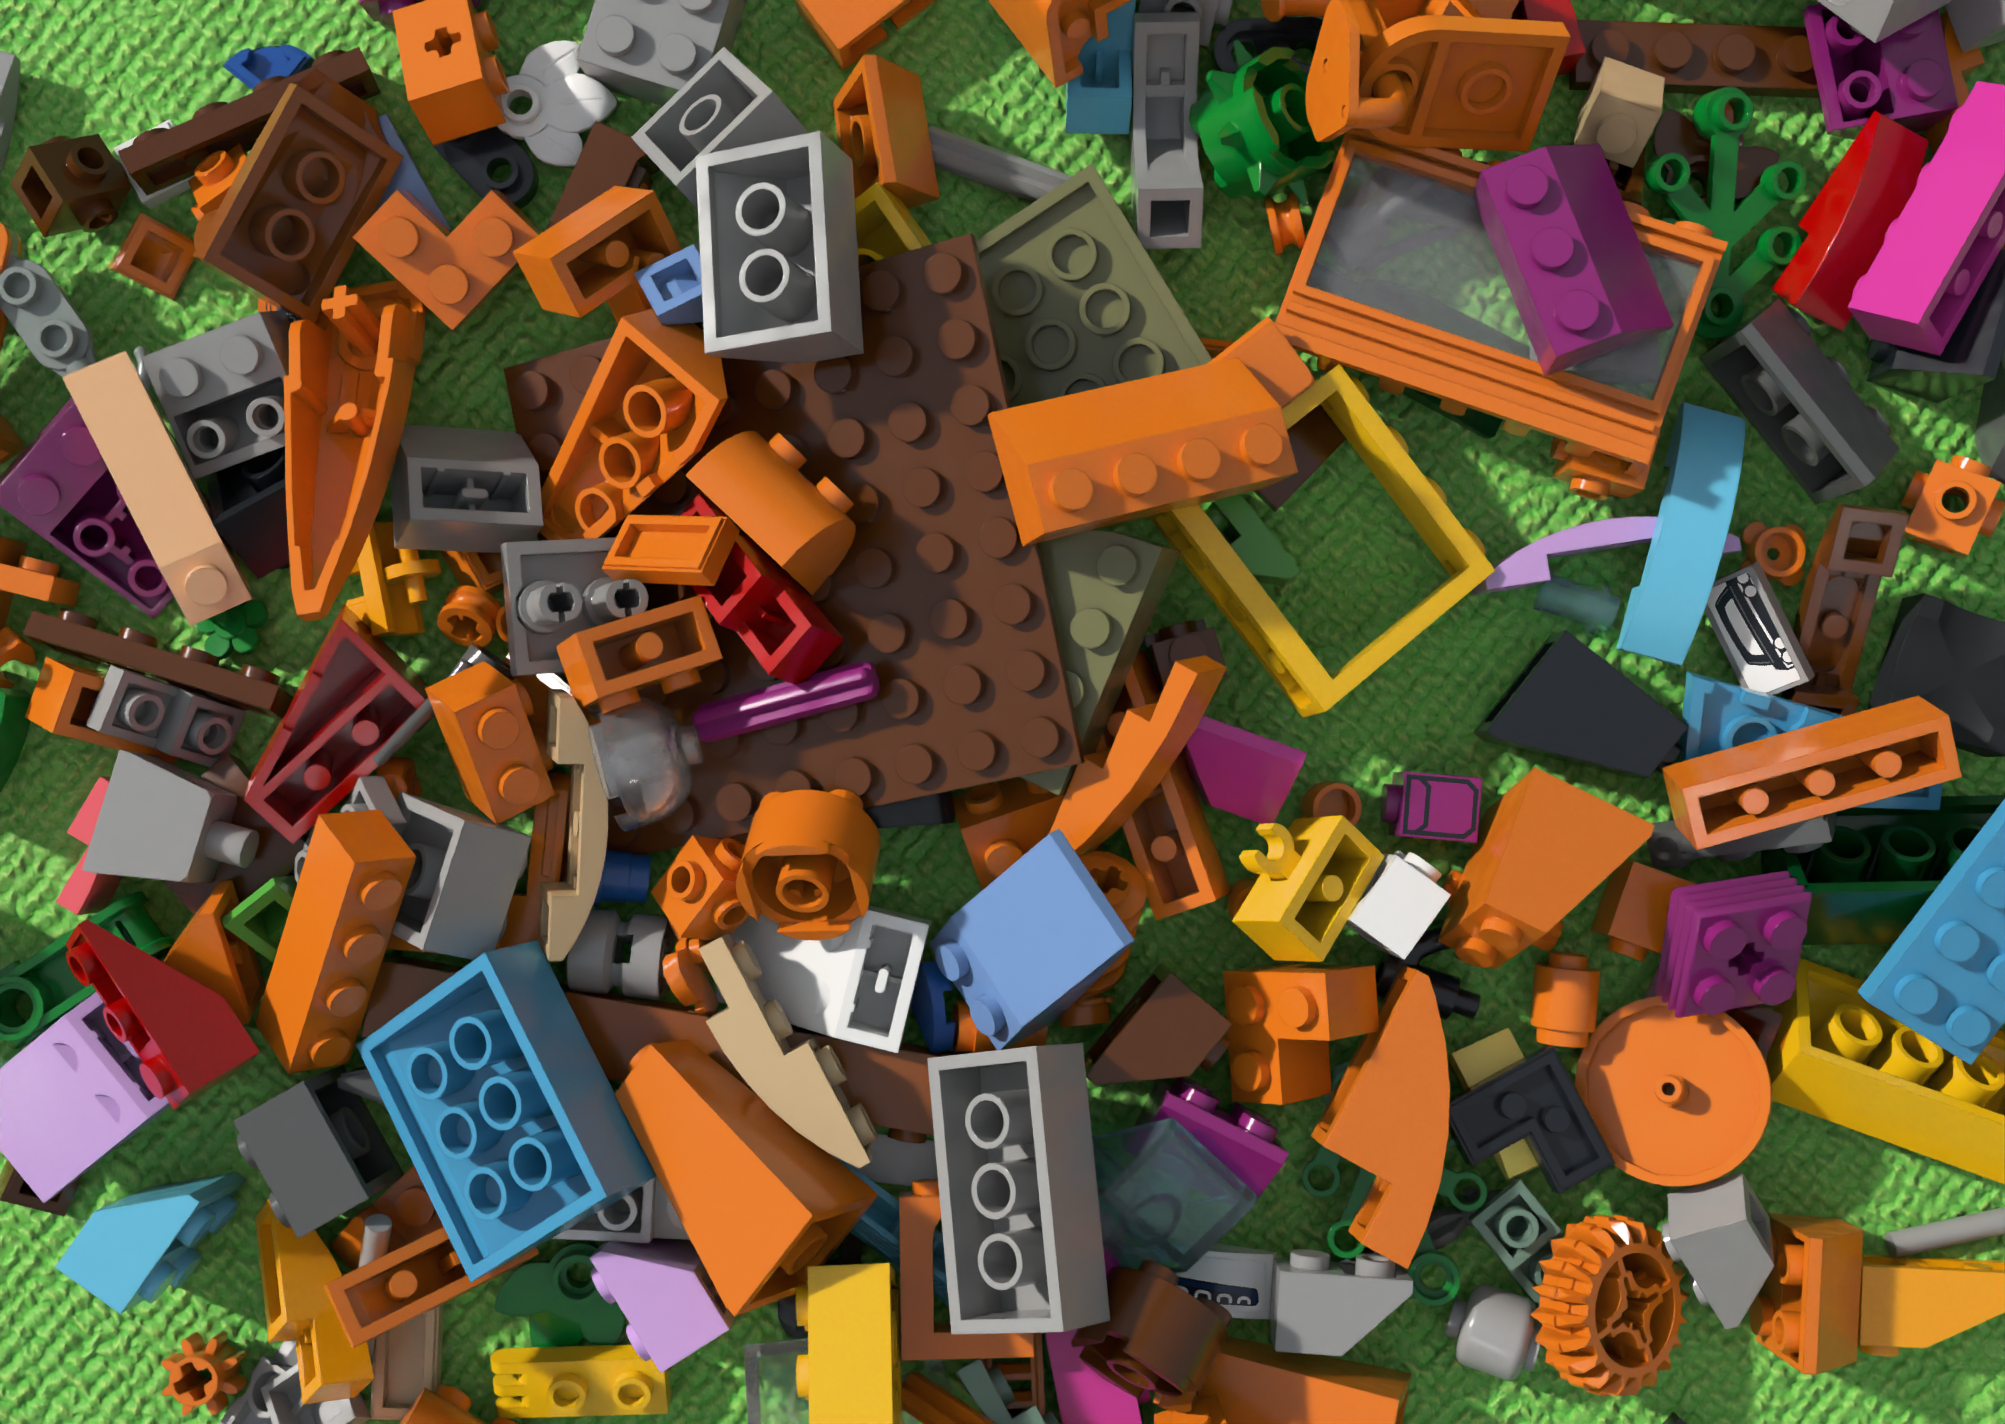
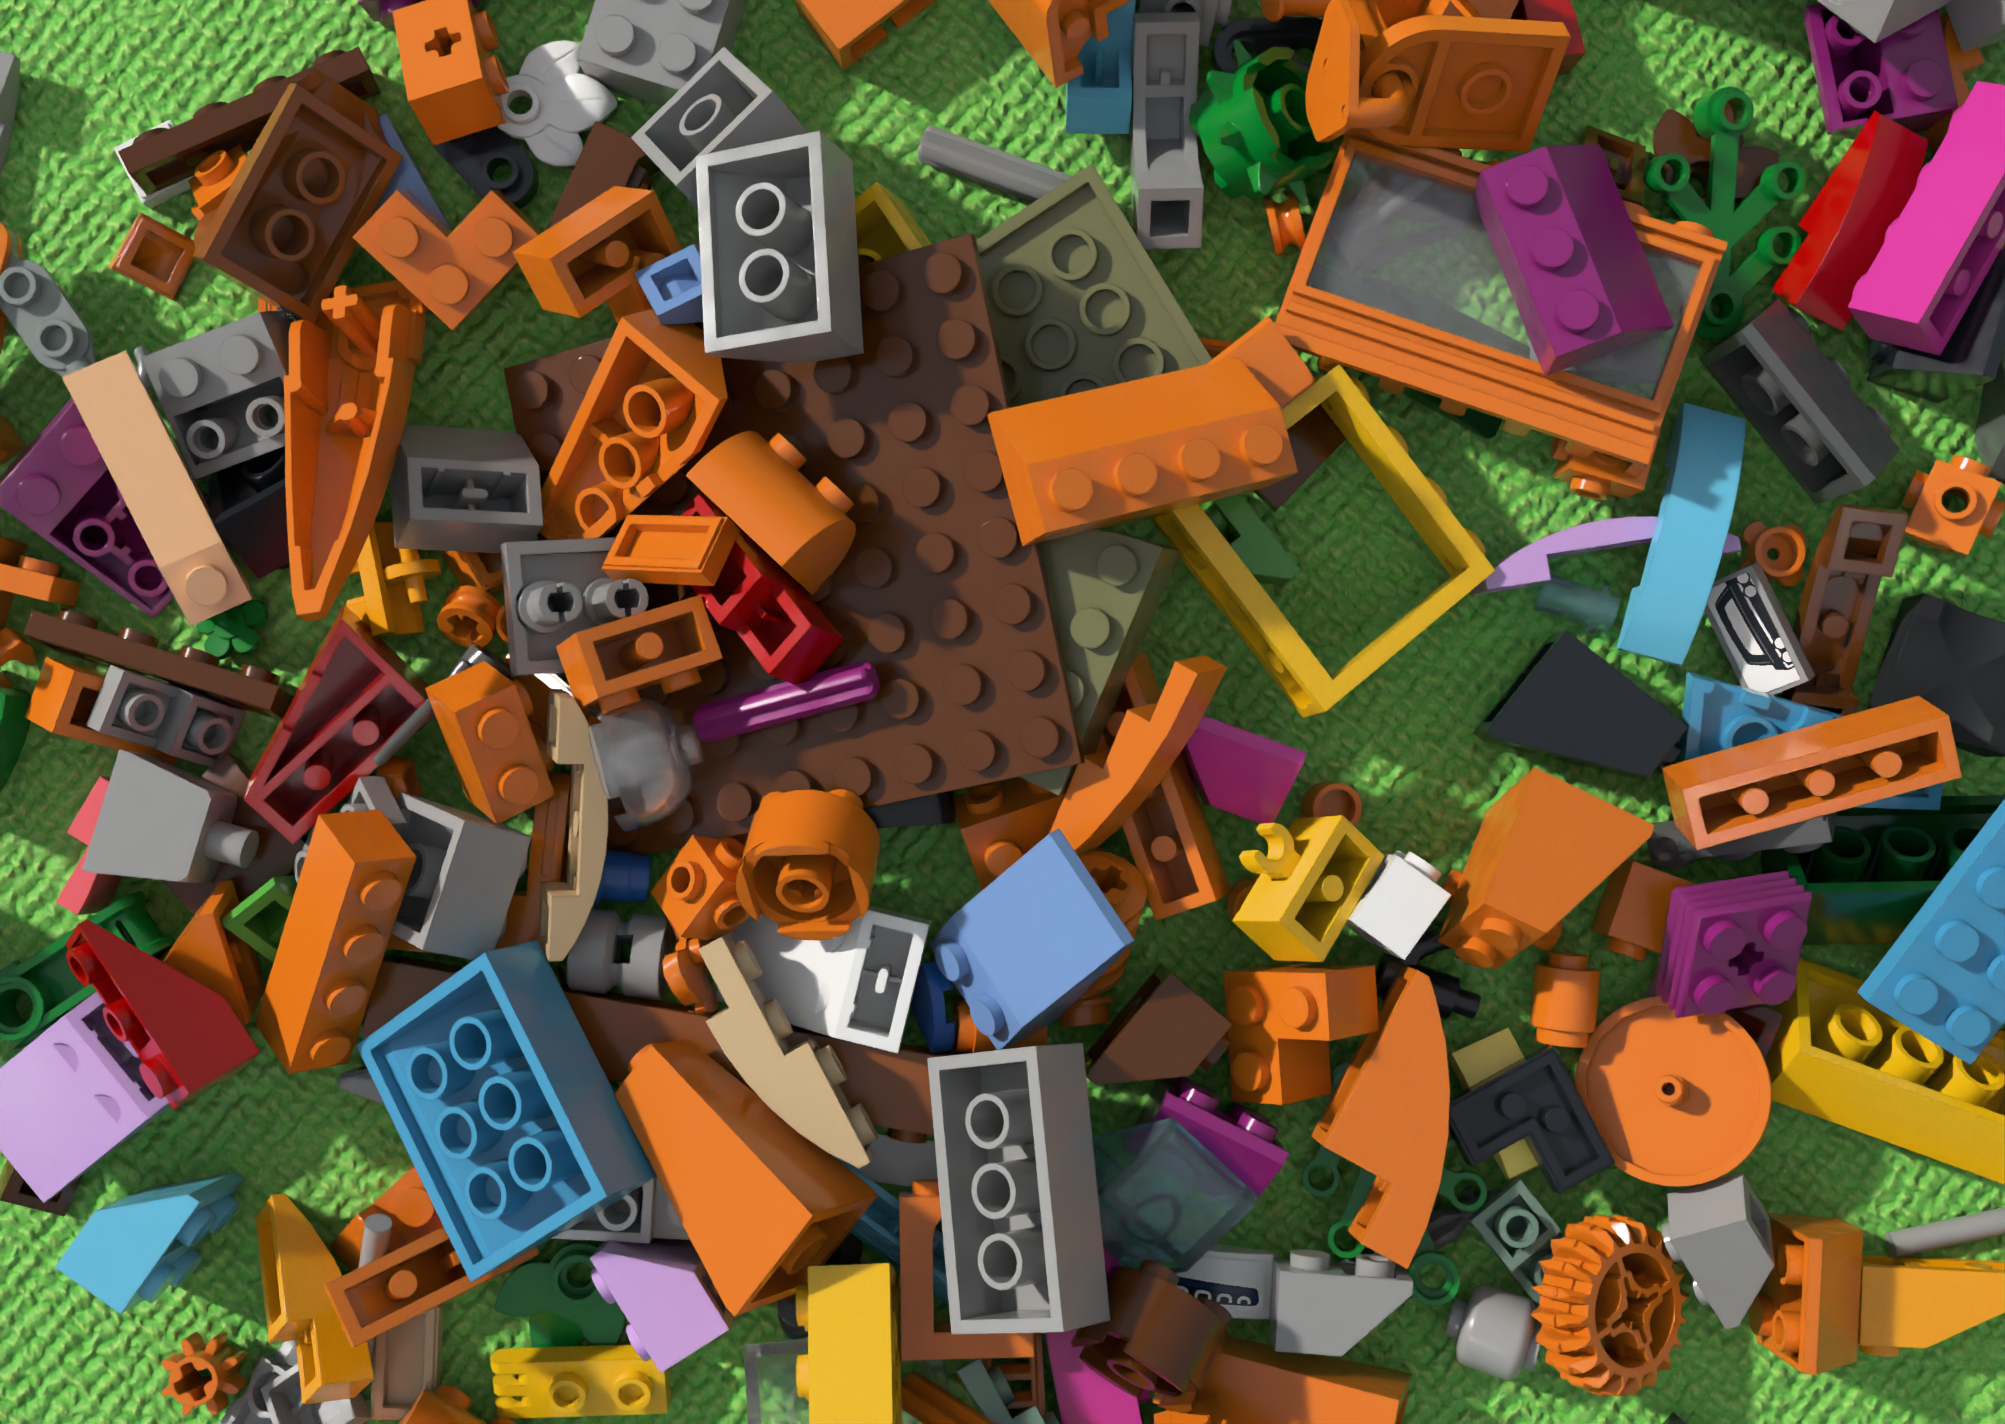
(71, 185): reddish brown brick -> none
(266, 62): blue tile -> none
(316, 1151): dark grey brick -> none
(886, 131): orange slope -> none
(1179, 643): reddish brown brick -> none
(1432, 806): magenta brick -> none
(1620, 111): tan brick -> none
(1702, 56): reddish brown plate -> none

